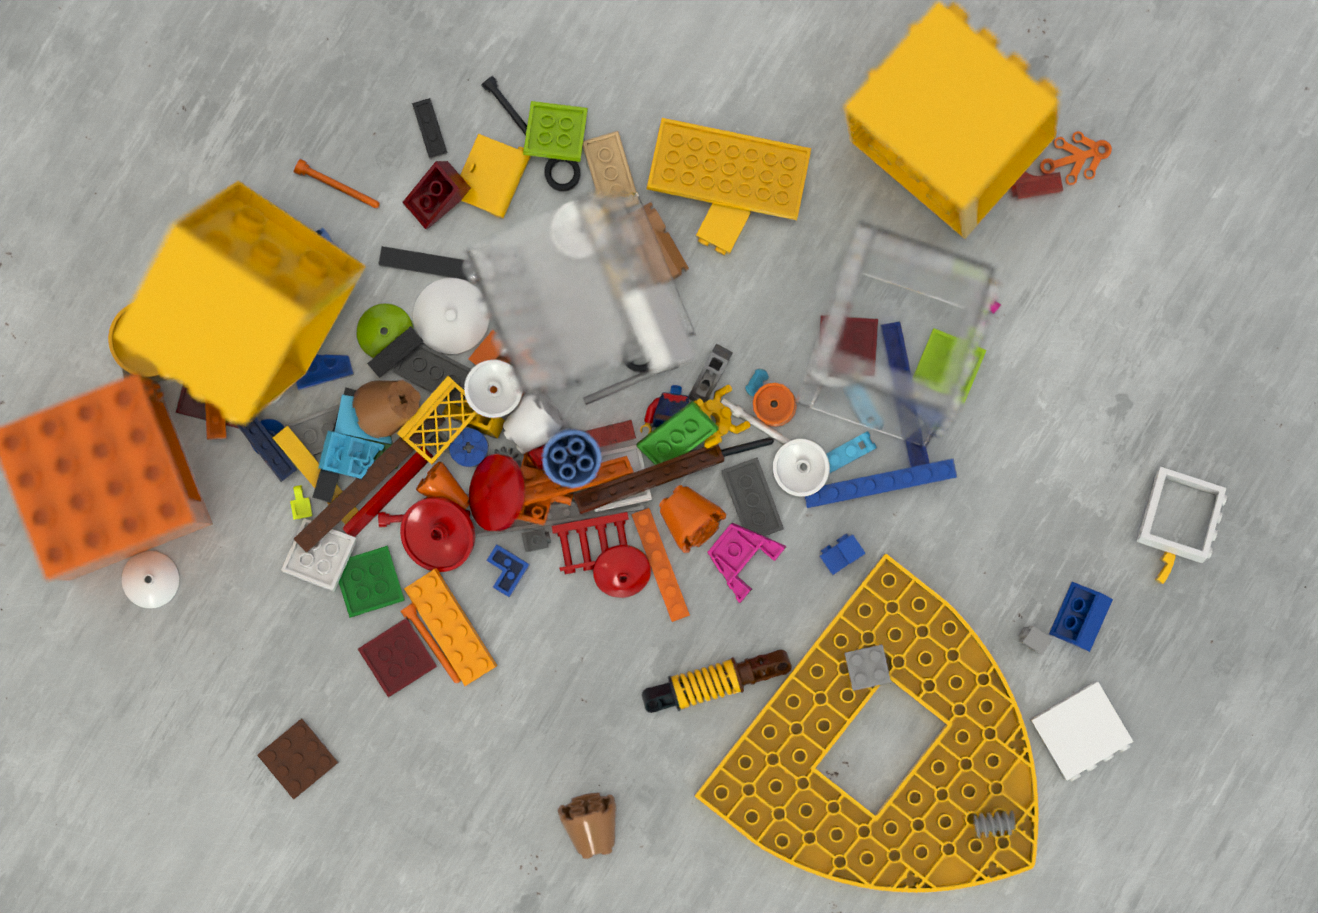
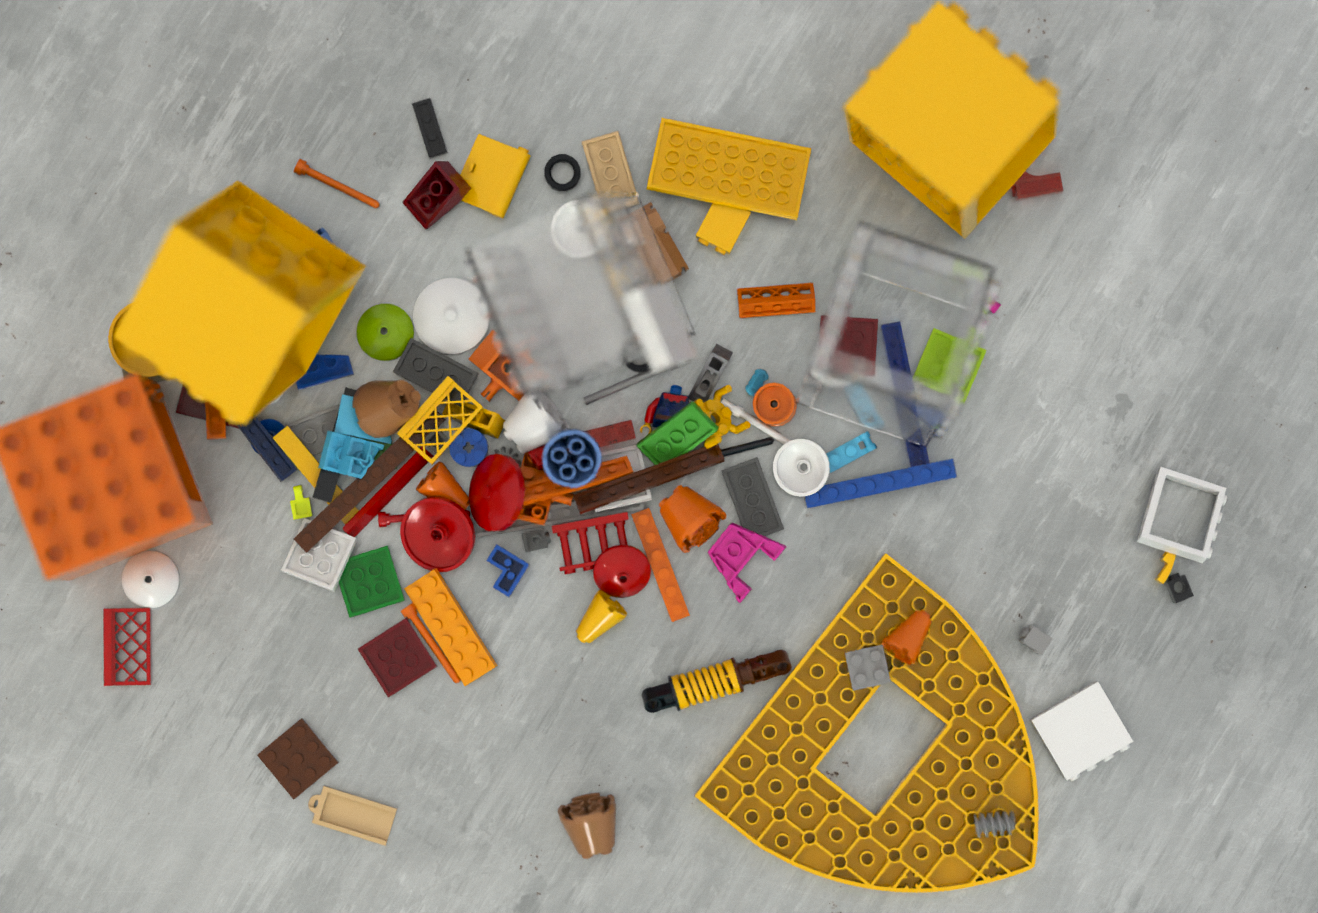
(109, 646): none -> red fence
(353, 815): none -> tan piece
(395, 352): black tile -> none
(422, 263): black tile -> none
(478, 387): white dish -> none
(491, 85): black piece -> none
(555, 131): lime plate -> none
(600, 617): none -> yellow cone
(776, 303): none -> orange fence
(841, 554): blue brick -> none
(908, 637): none -> orange cone
(1079, 156): orange plant -> none
(1081, 616): blue slope -> none
(1186, 591): none -> black brick

